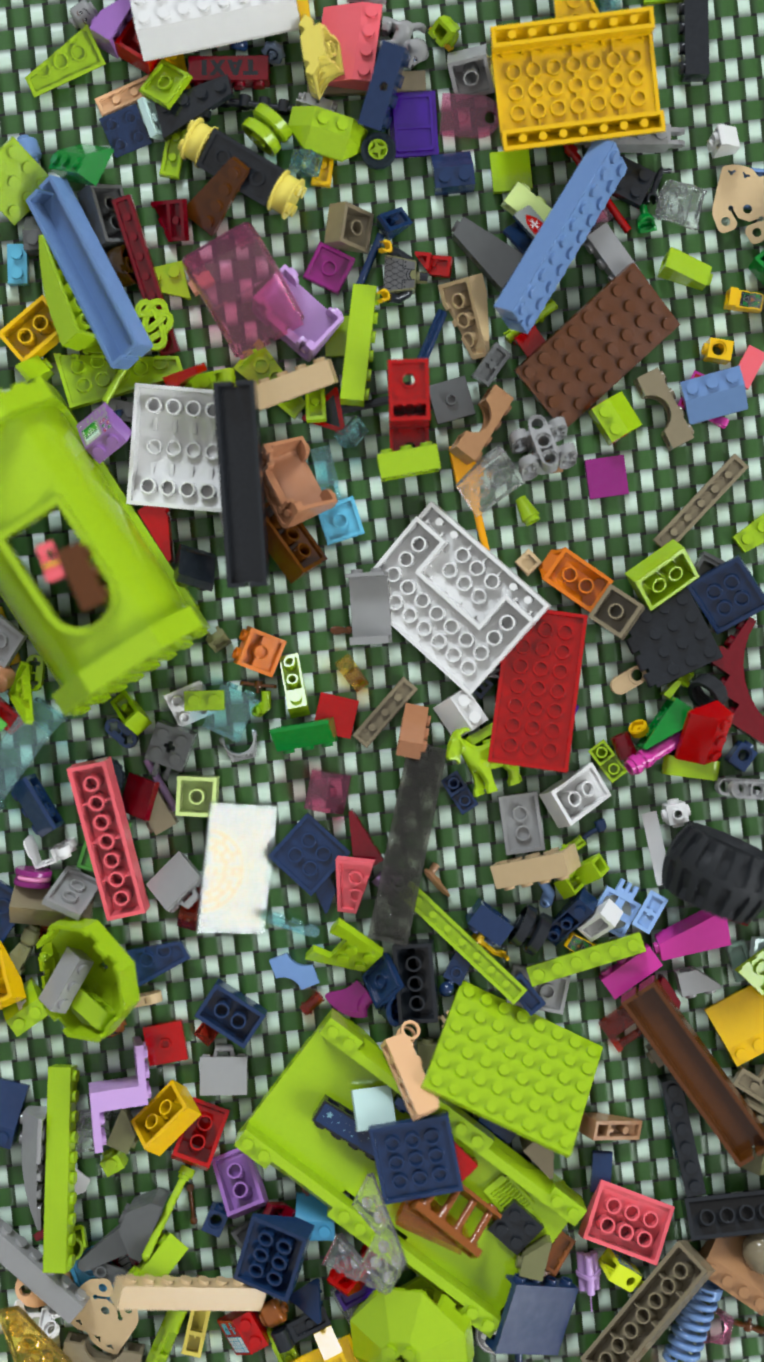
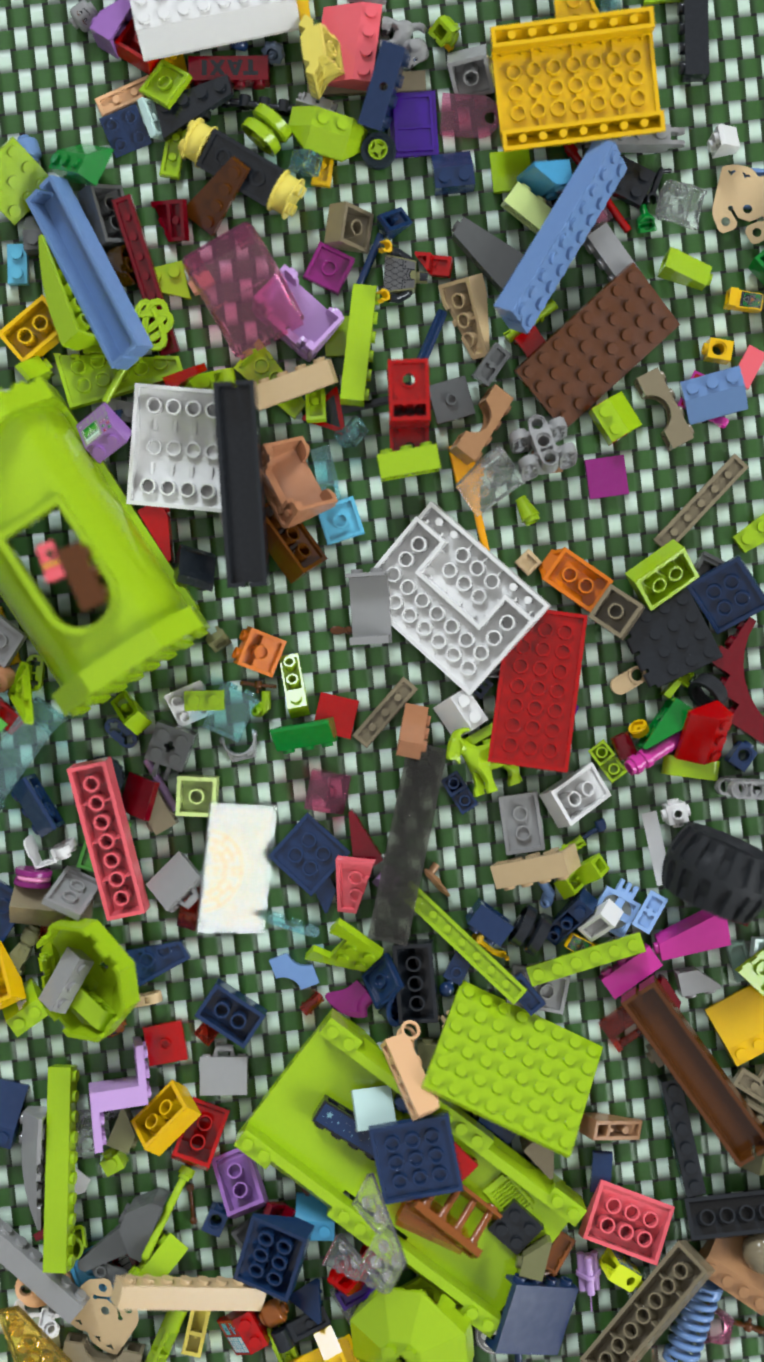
(67, 63): lime wing -> none
(351, 672): clear yellow leg -> none
(524, 229): piece -> none
(547, 178): none -> dark azure slope

